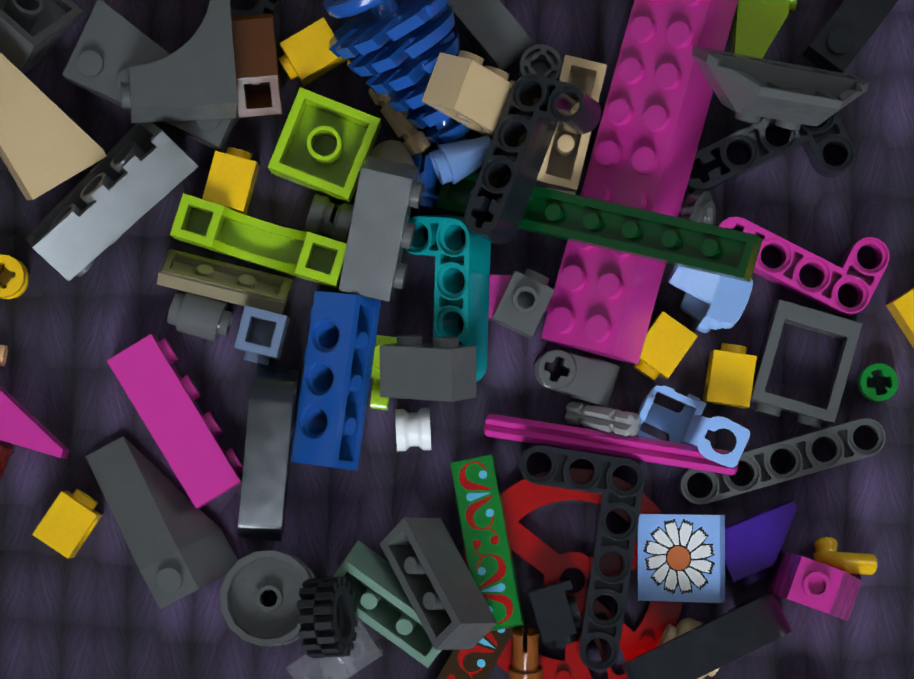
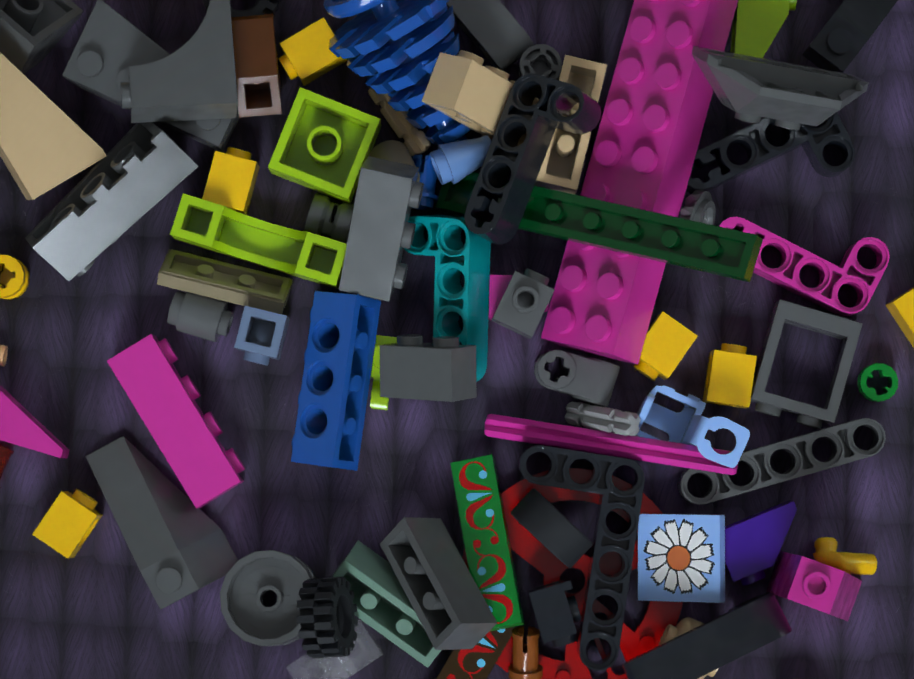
(268, 451): black beam -> none
(413, 429): white wheel -> none
(551, 528): none -> black tyre
(711, 298): light blue piece -> none

